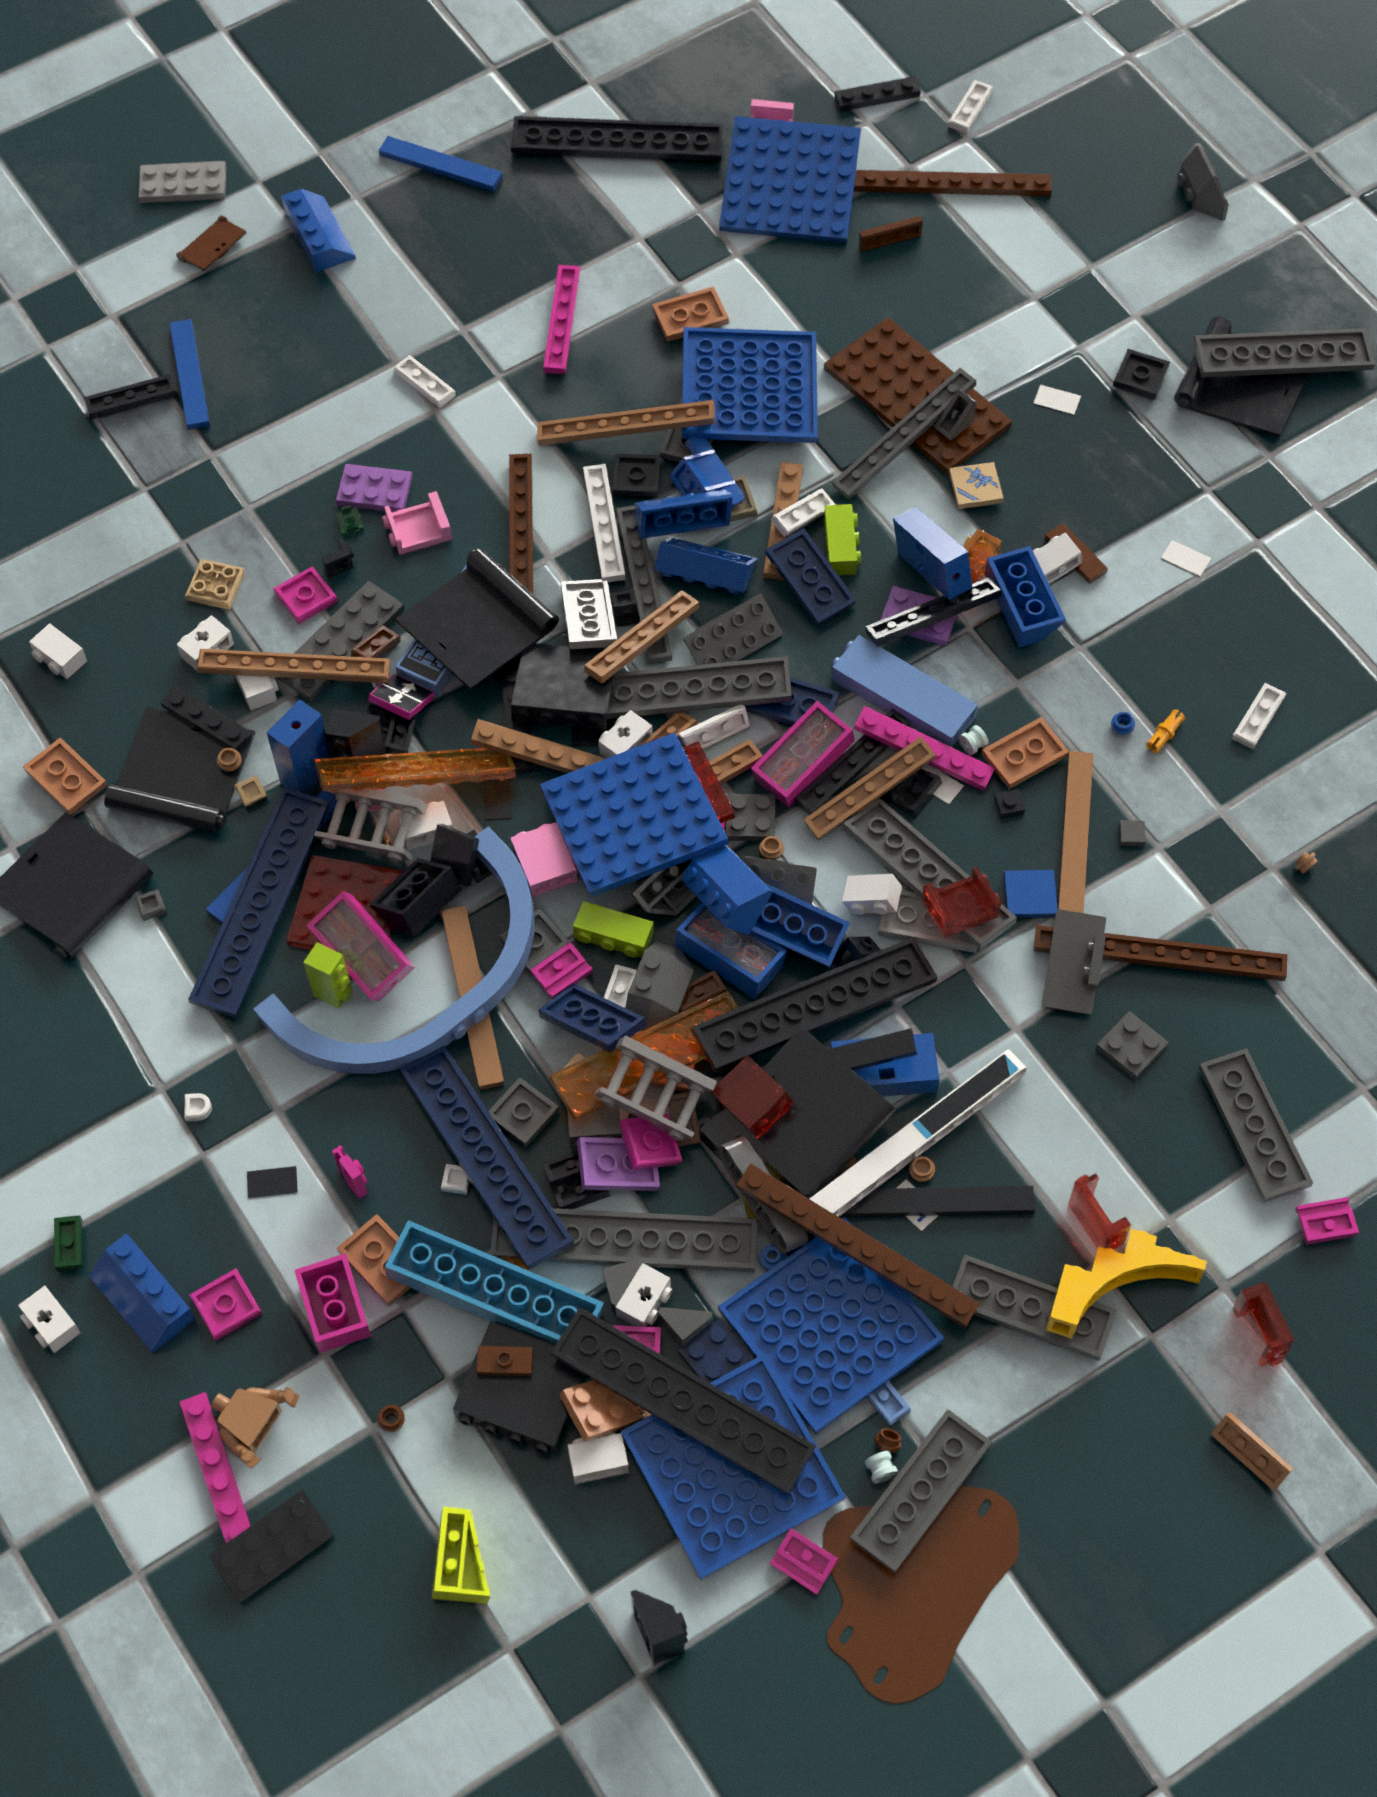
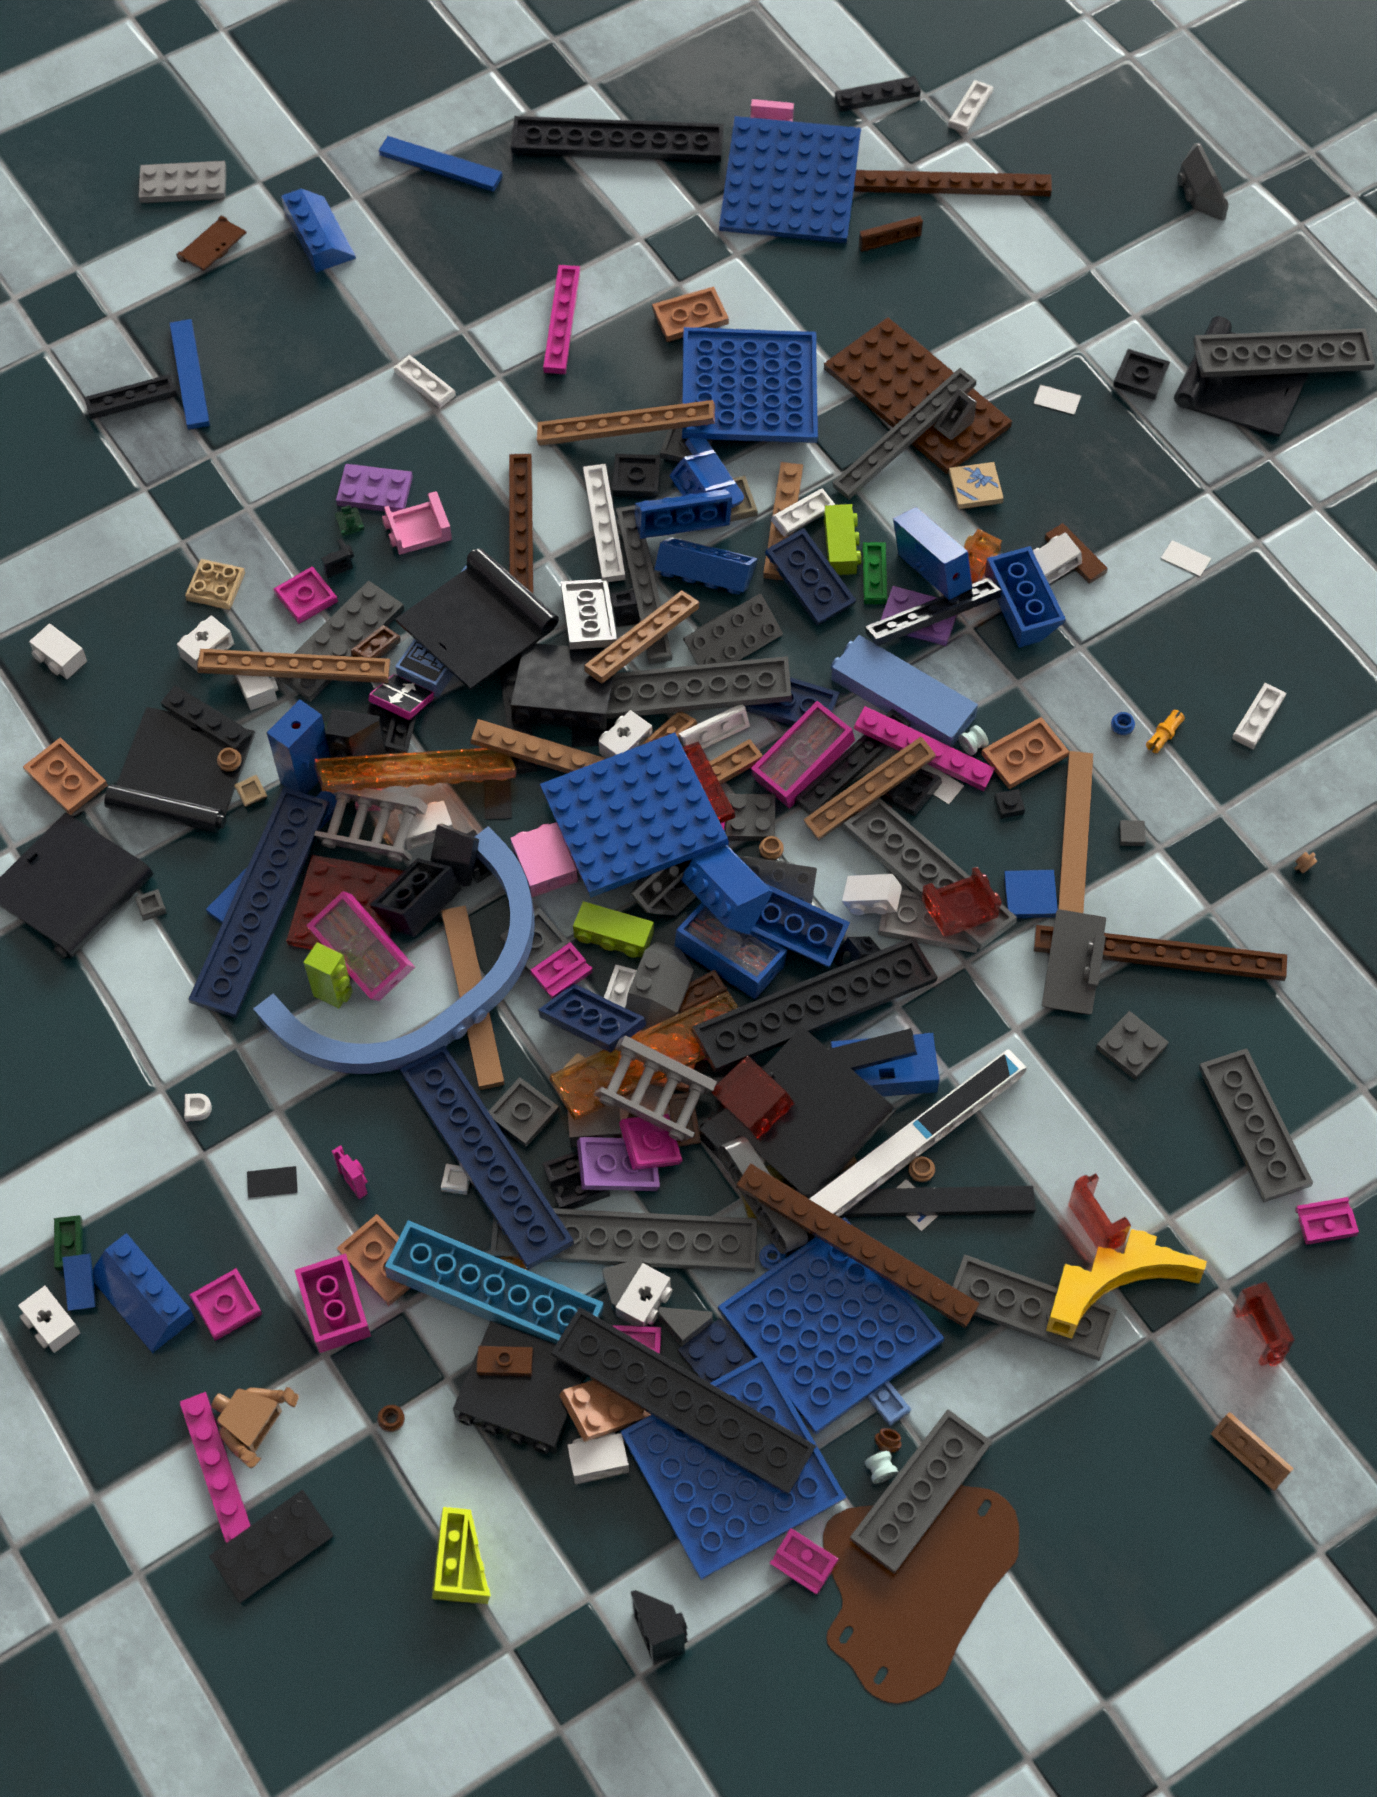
(79, 1282): none -> blue tile
(874, 572): none -> green tile

